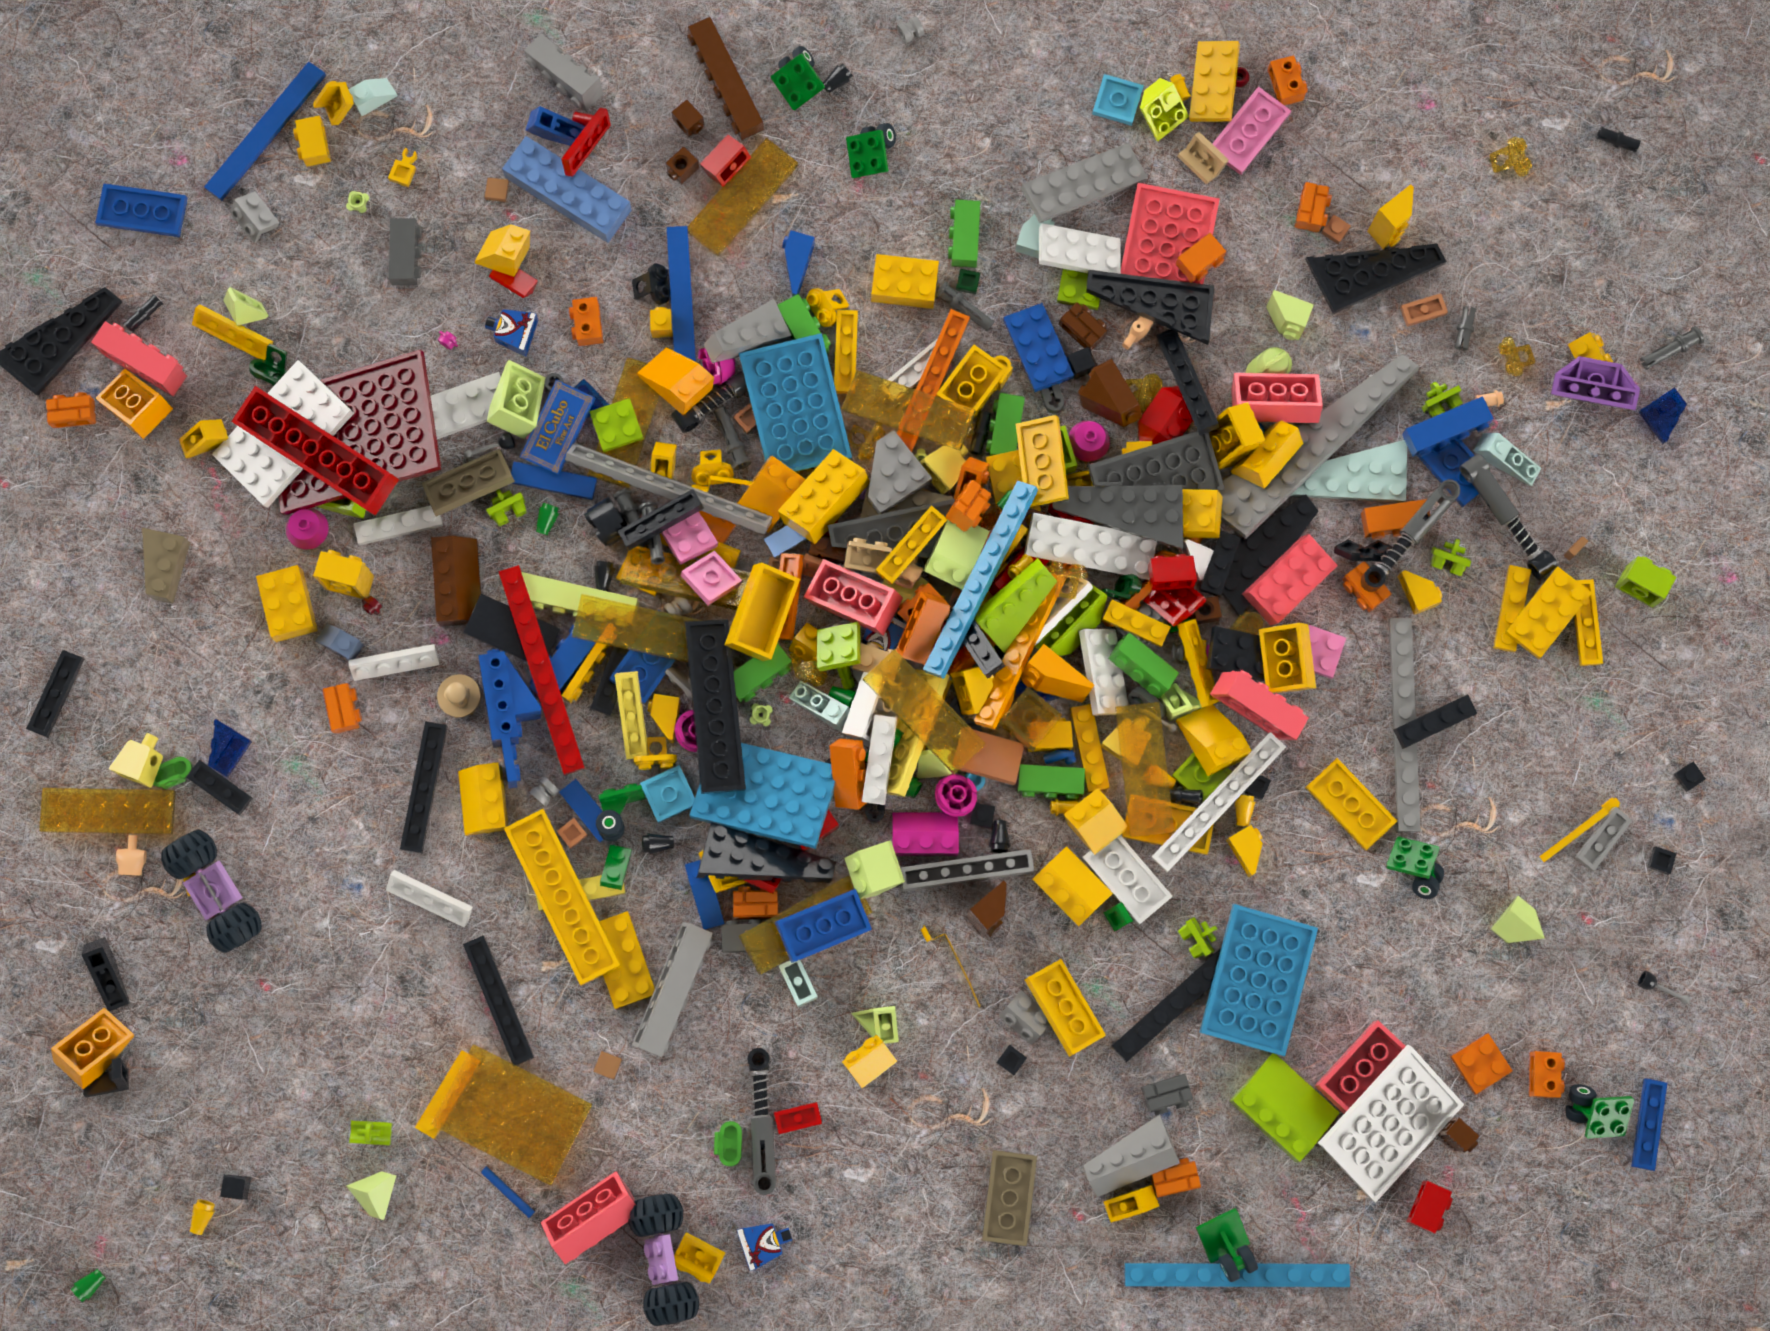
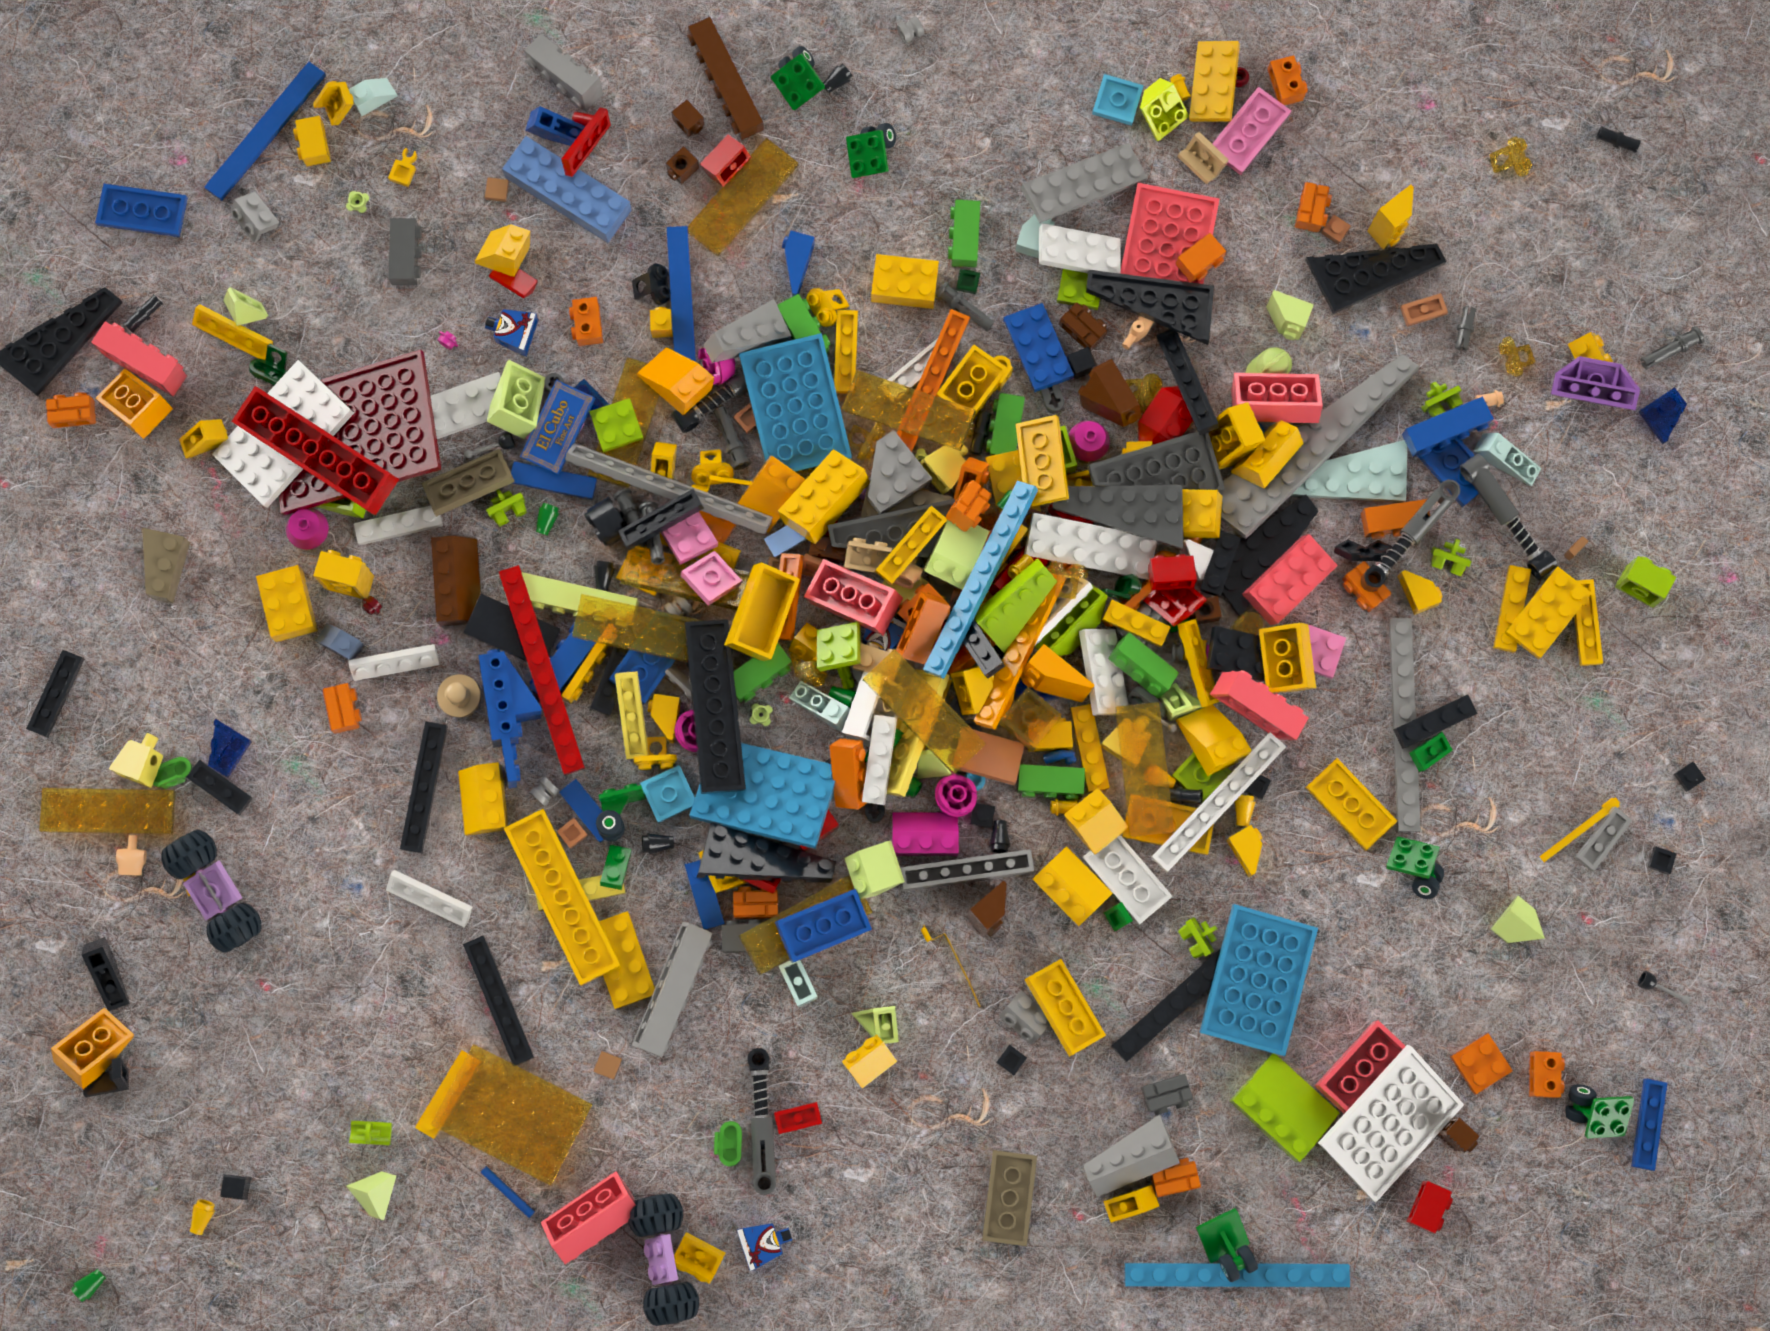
(1430, 751): none -> green plate

